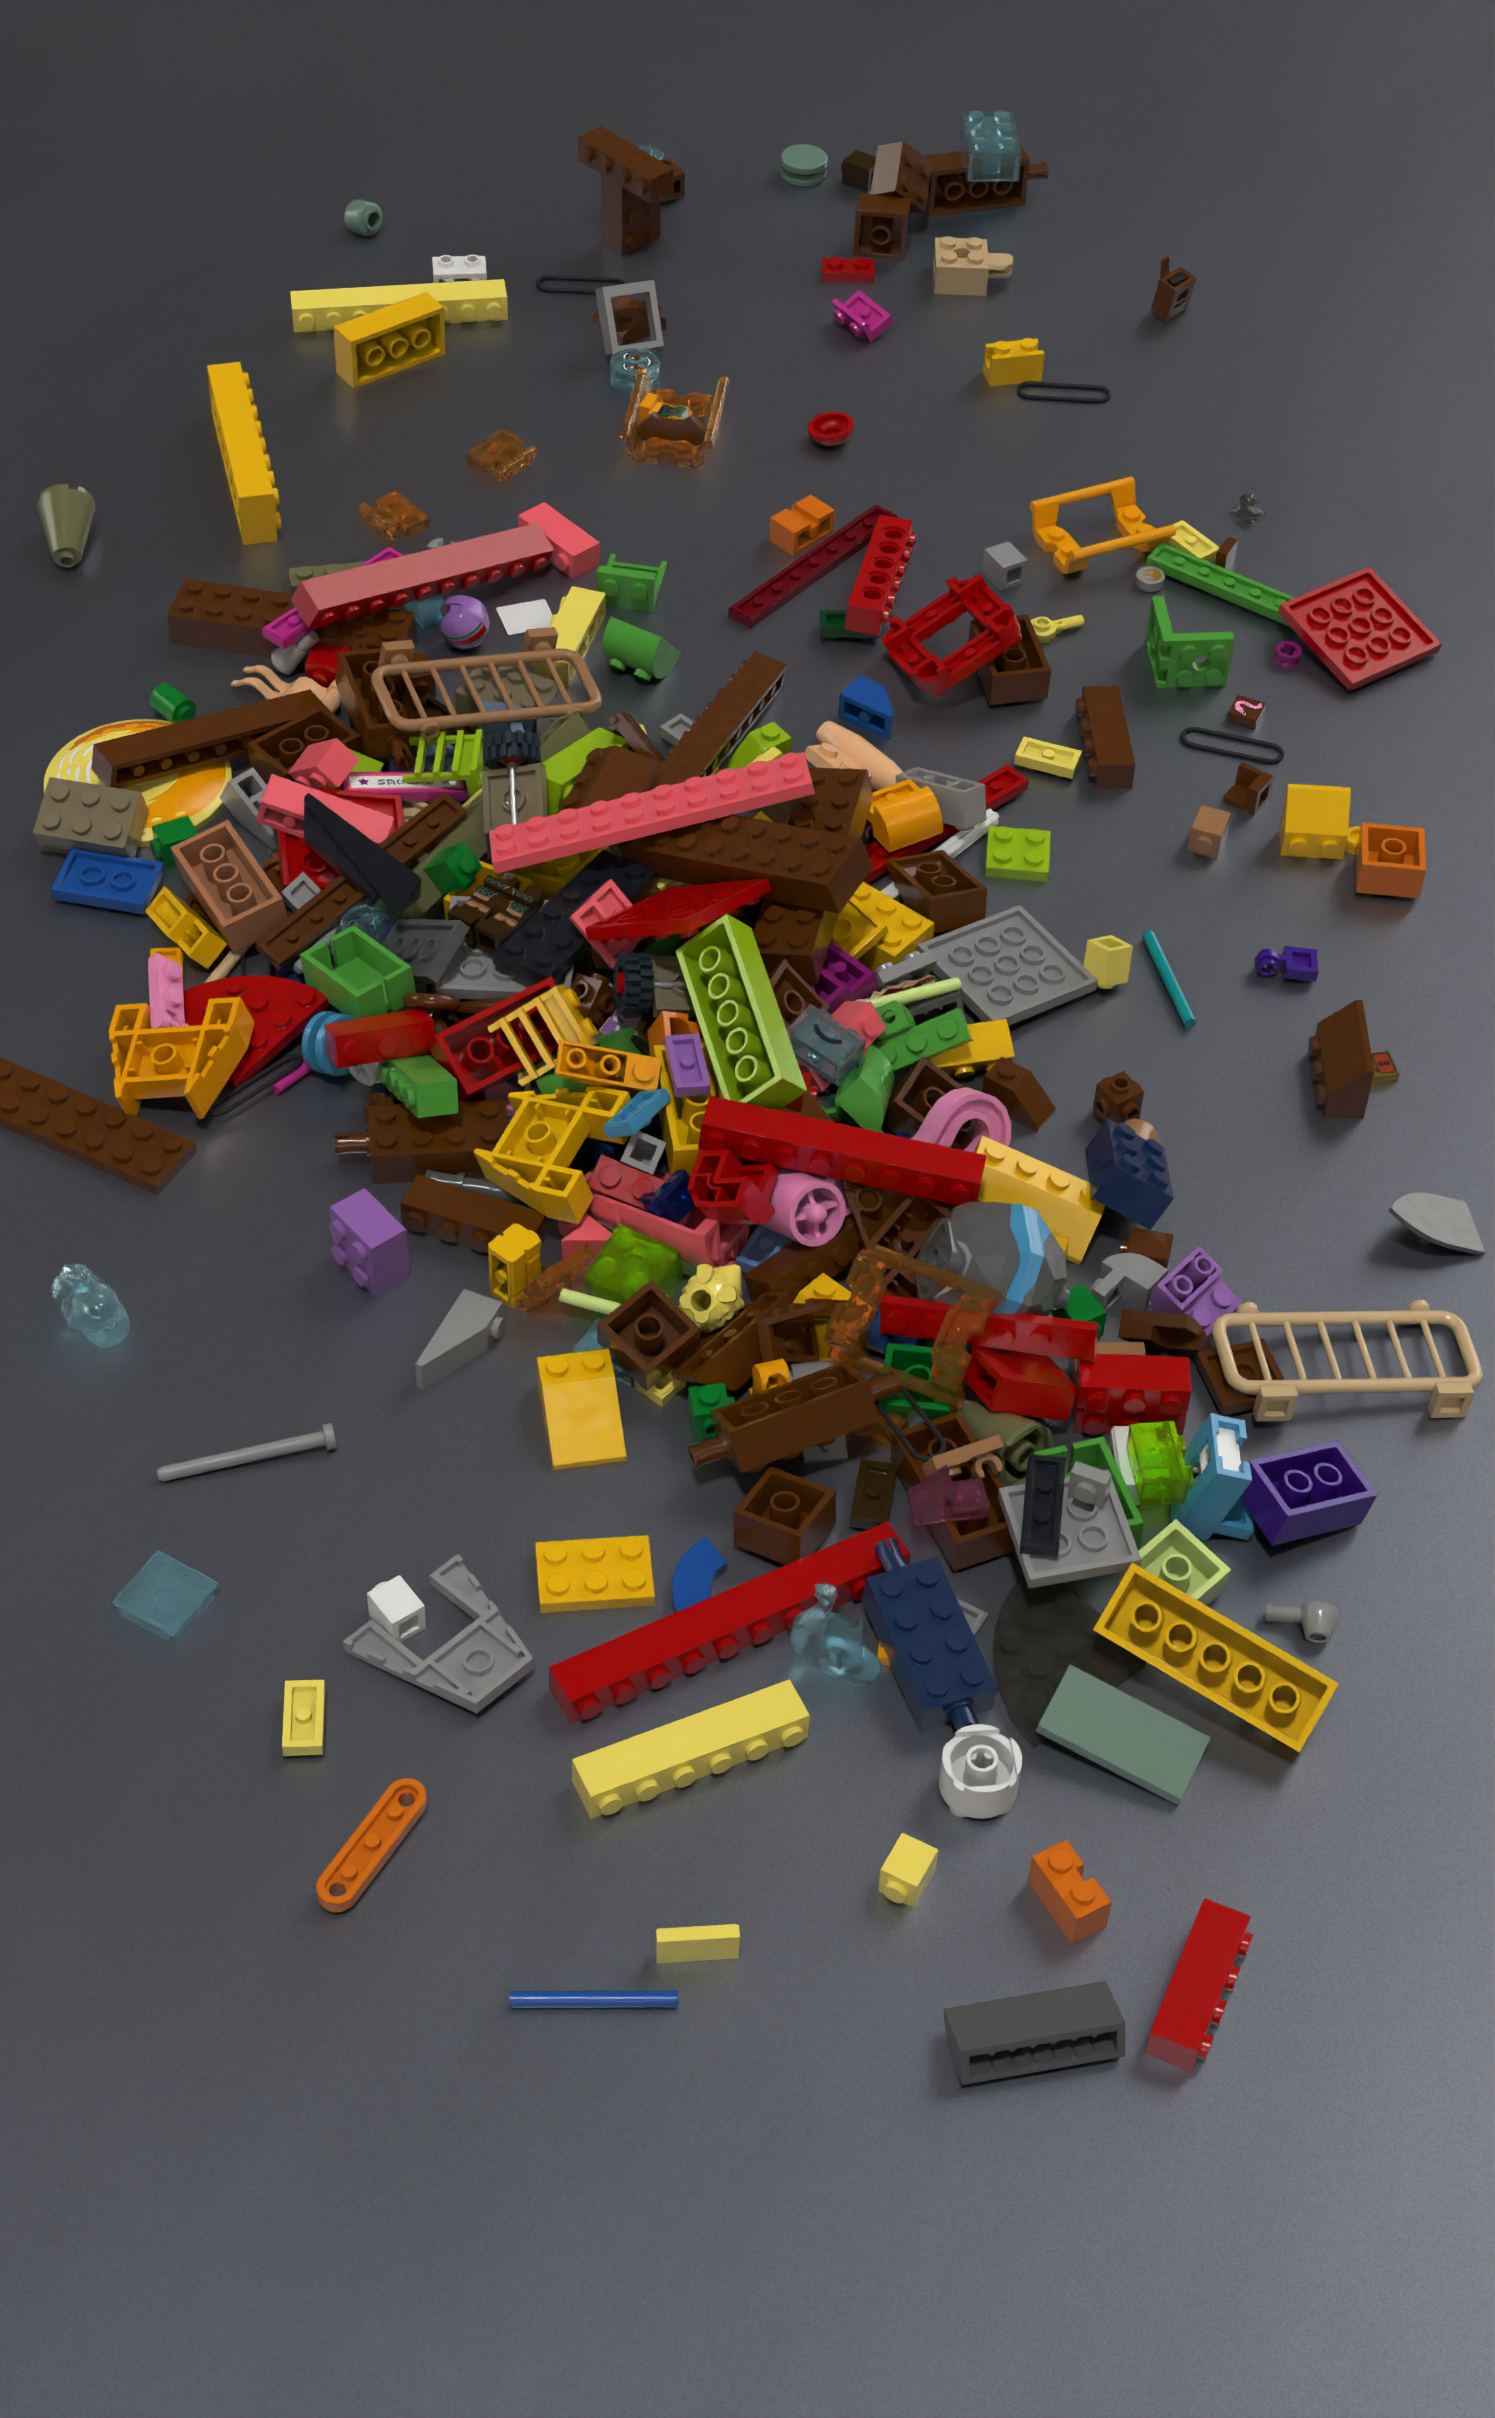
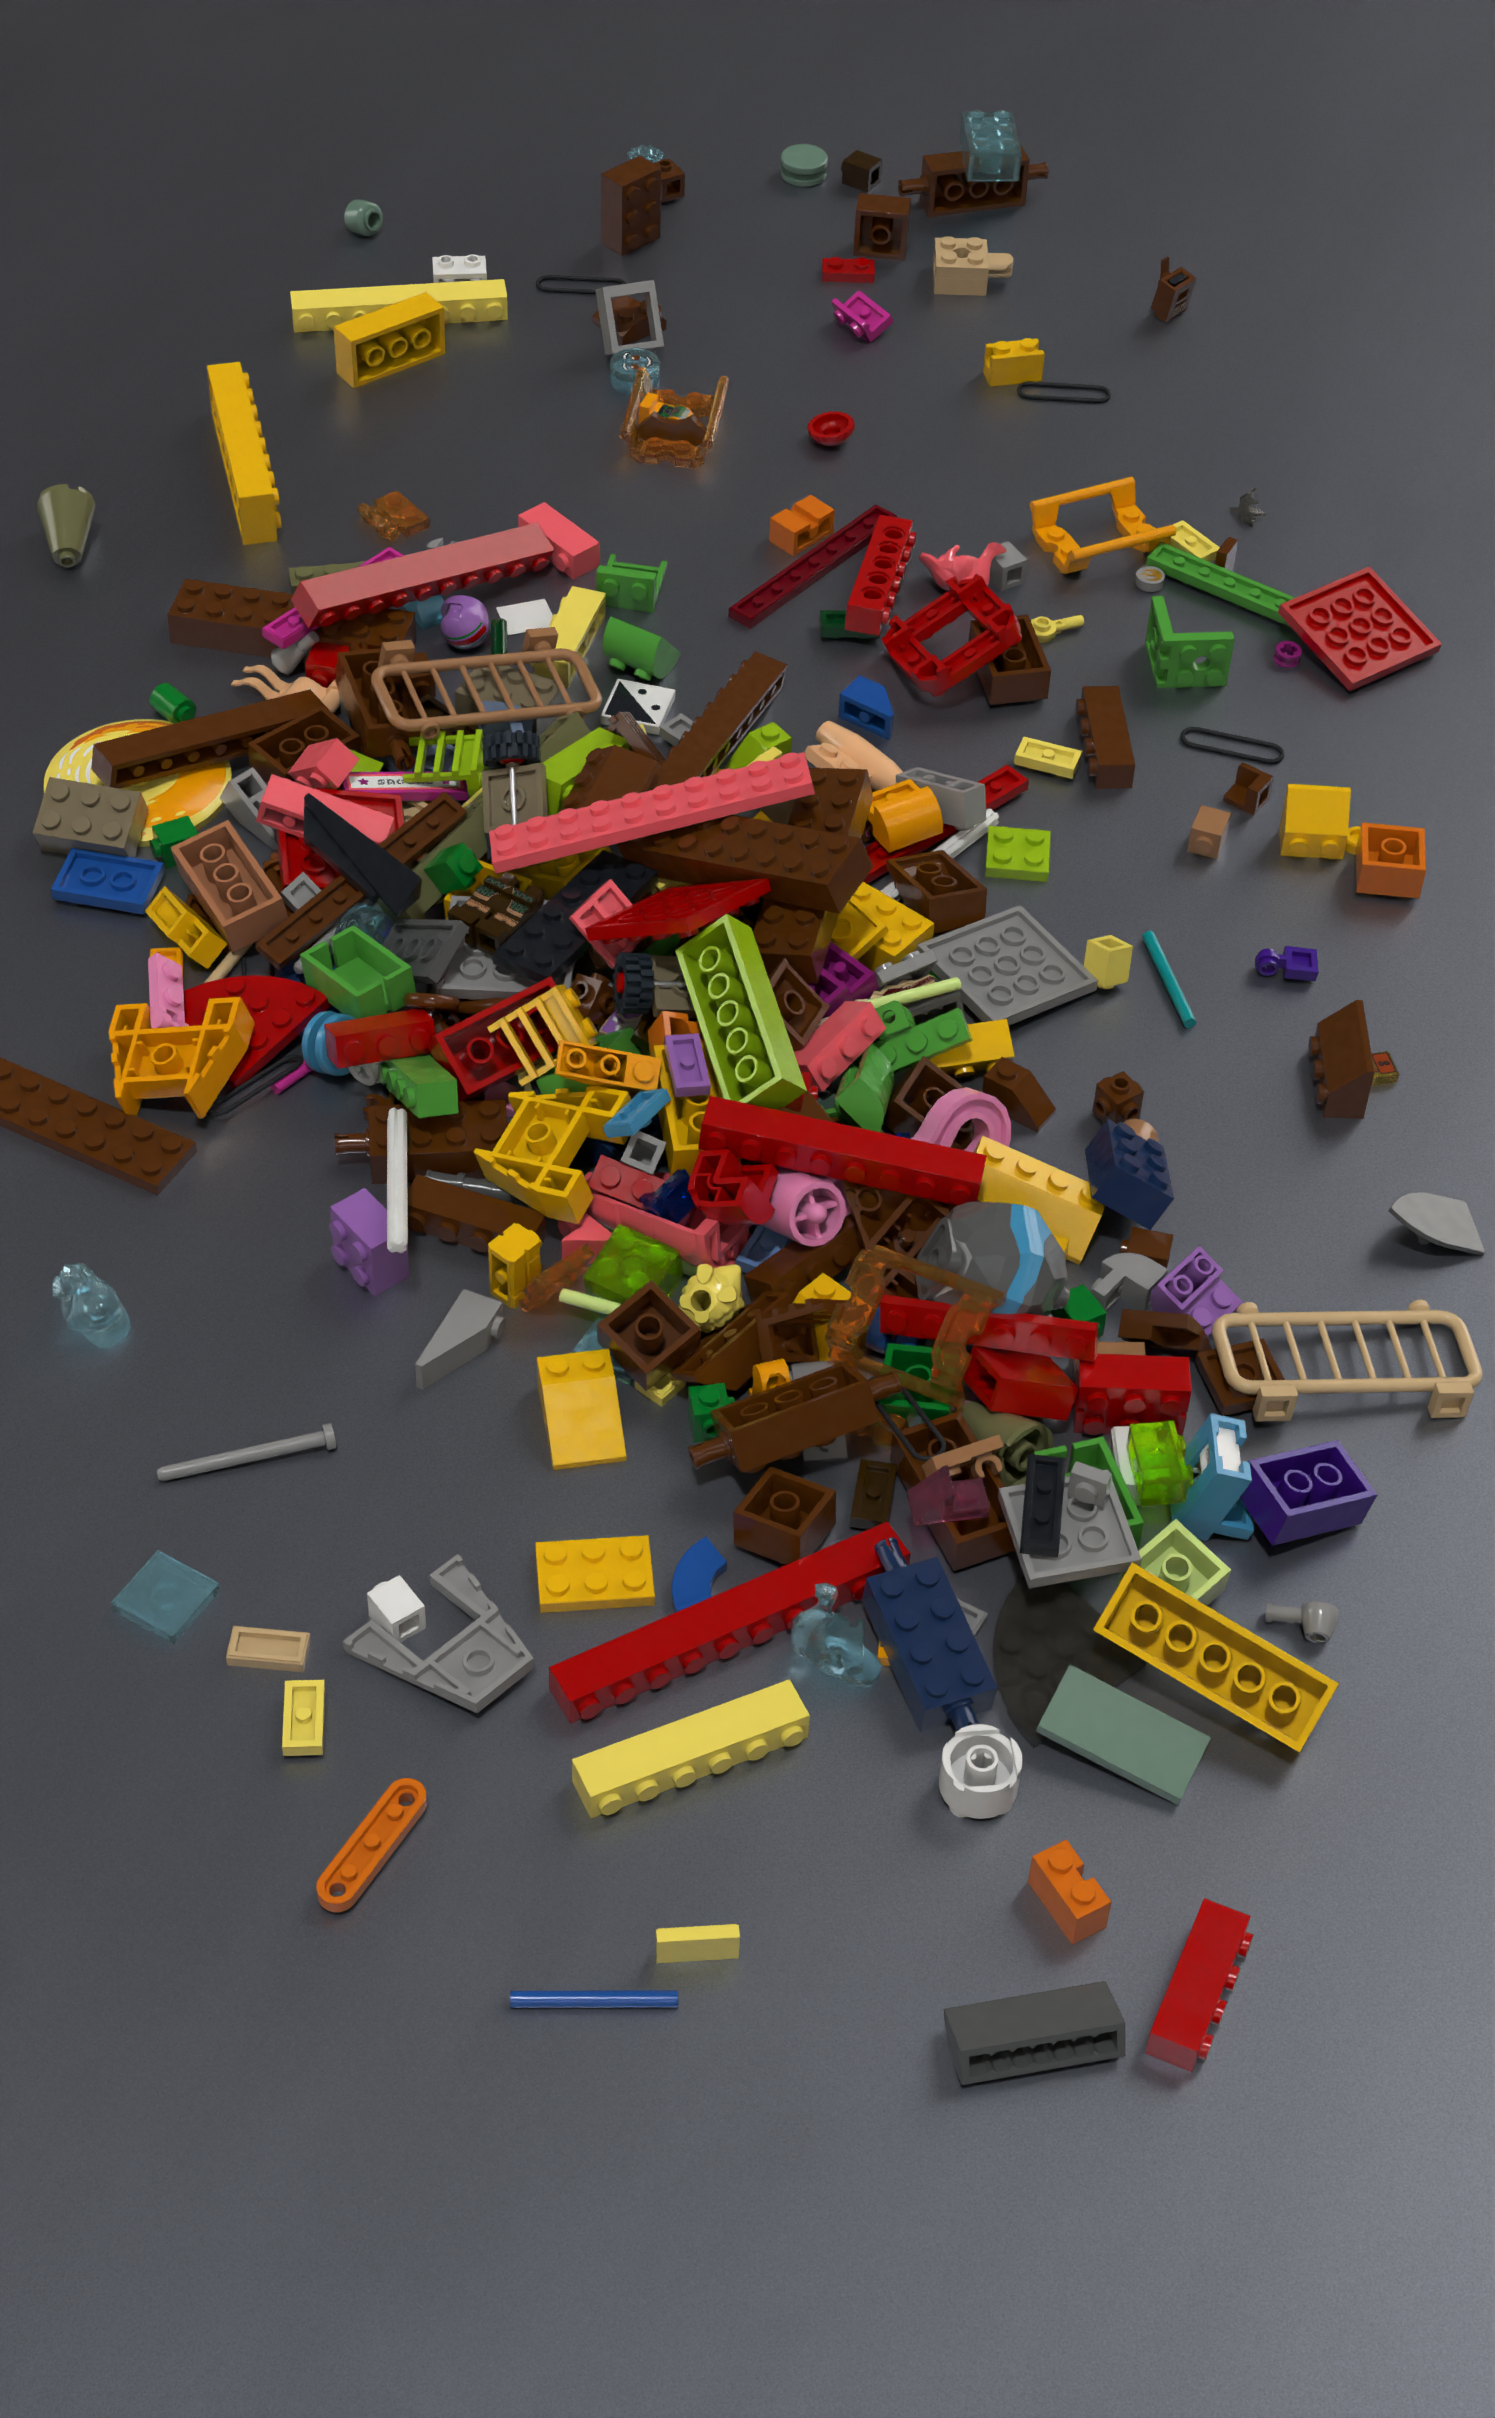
(268, 1649): none -> tan tile
(397, 1181): none -> white axle
(495, 454): clear orange plate -> none
(498, 636): none -> dark green axle
(626, 164): reddish brown brick -> none
(645, 703): none -> white tile
(825, 1044): clear light blue brick -> none
(902, 173): reddish brown brick -> none
(907, 1870): light yellow brick -> none
(961, 566): none -> coral piece
(1246, 711): reddish brown tile -> none

